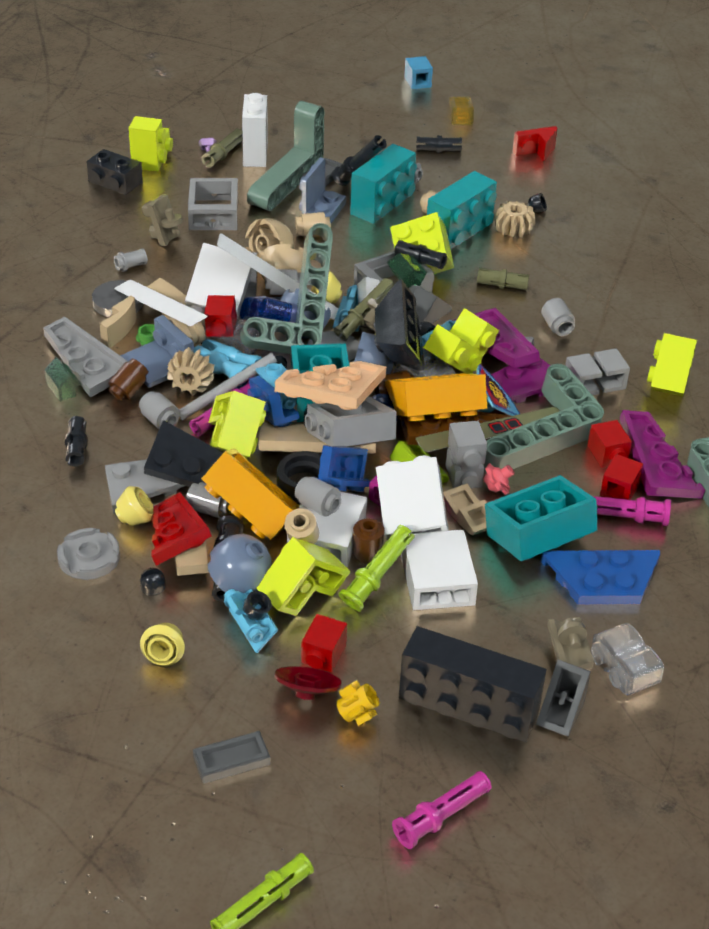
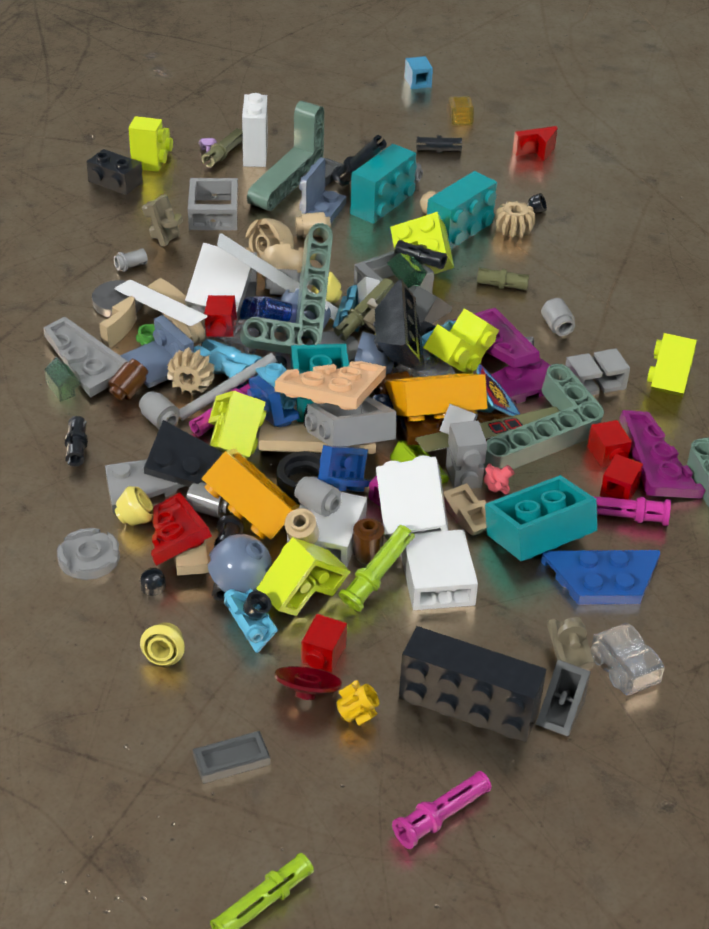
(454, 415): none -> light grey tile

